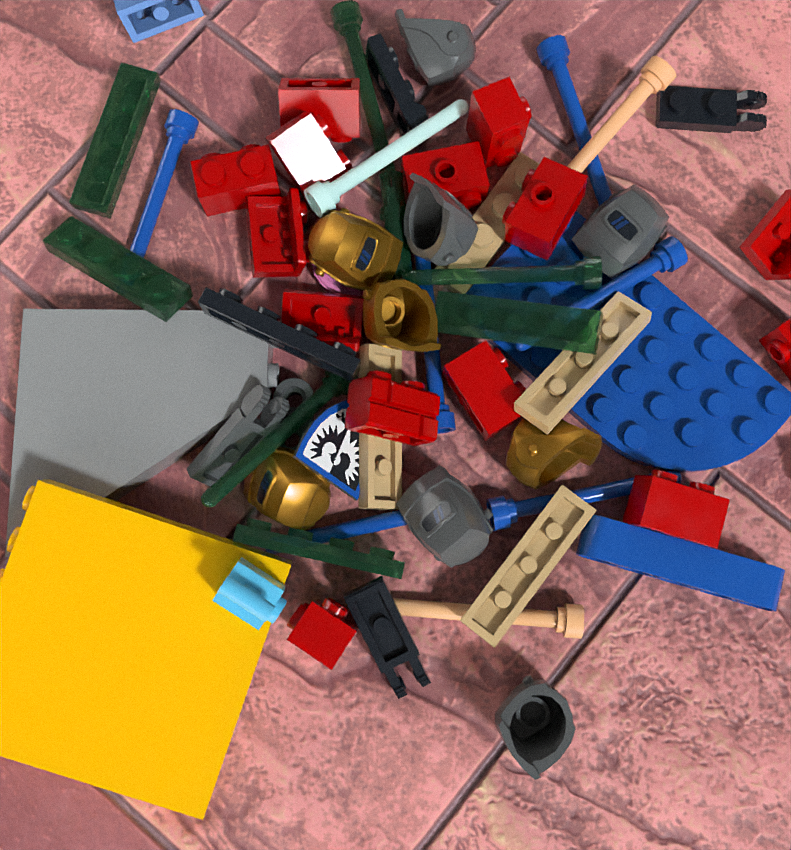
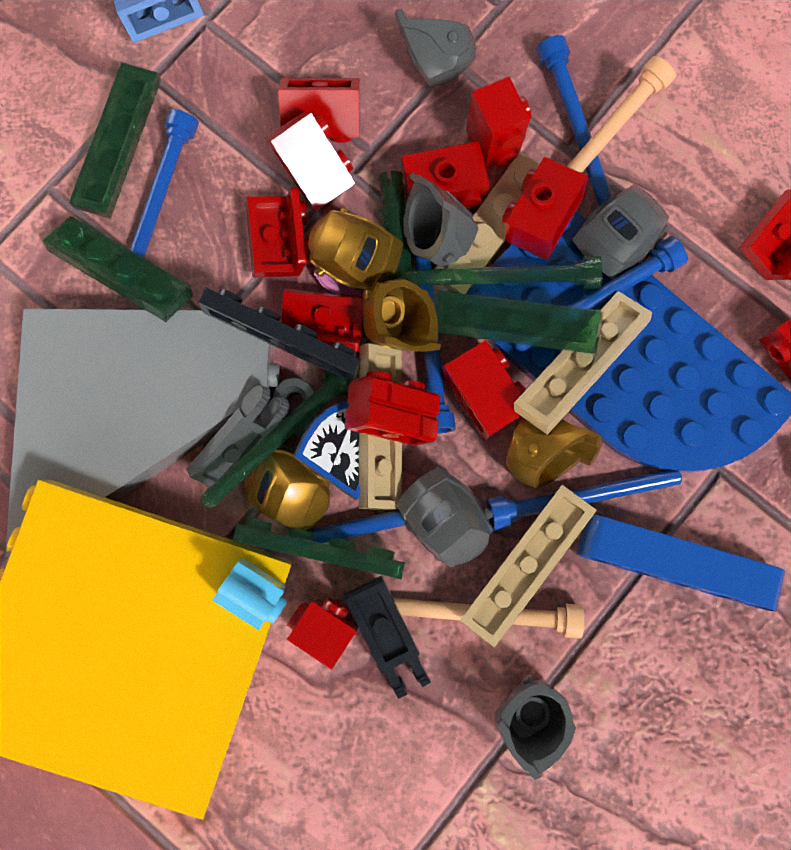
(228, 178): red brick -> none
(325, 195): light aqua piece -> none
(348, 20): clear green piece -> none
(394, 90): black hinge -> none
(677, 509): red brick -> none
(709, 109): black hinge -> none

